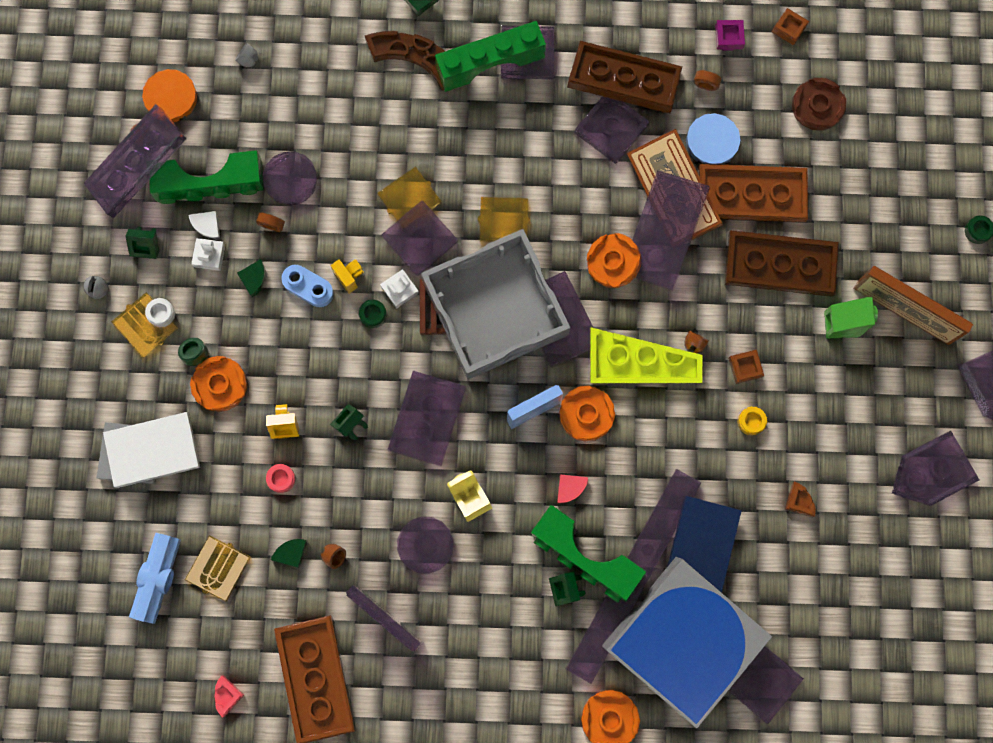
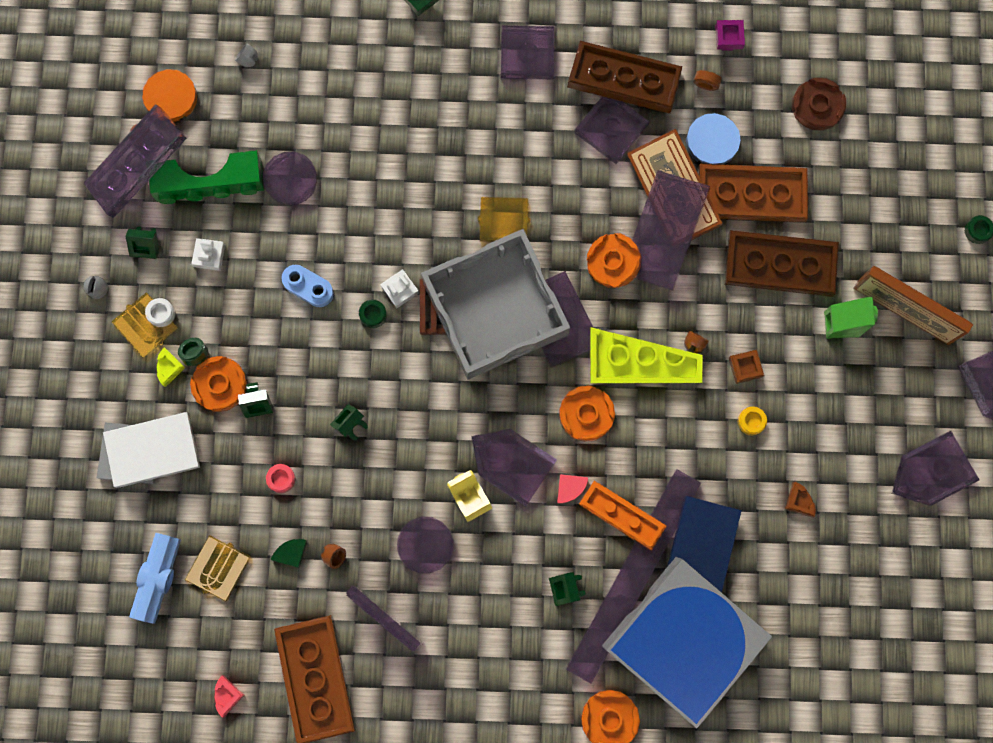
(168, 367): none -> neon yellow tile
(206, 224): white tile -> none
(253, 277): dark green tile -> none
(255, 401): none -> dark green tile
(270, 222): dark orange tile -> none
(282, 424): yellow tile -> none
(347, 274): yellow tile -> none
(406, 47): reddish brown tile -> none
(407, 193): clear yellow piece -> none
(419, 238): clear purple tile -> none
(427, 418): clear purple tile -> none
(464, 63): green arch -> none
(511, 463): none -> clear purple tile
(534, 406): light blue tile -> none
(618, 576): green arch -> none
(623, 515): none -> orange tile
(765, 685): clear purple tile -> none
(790, 26): dark orange tile -> none

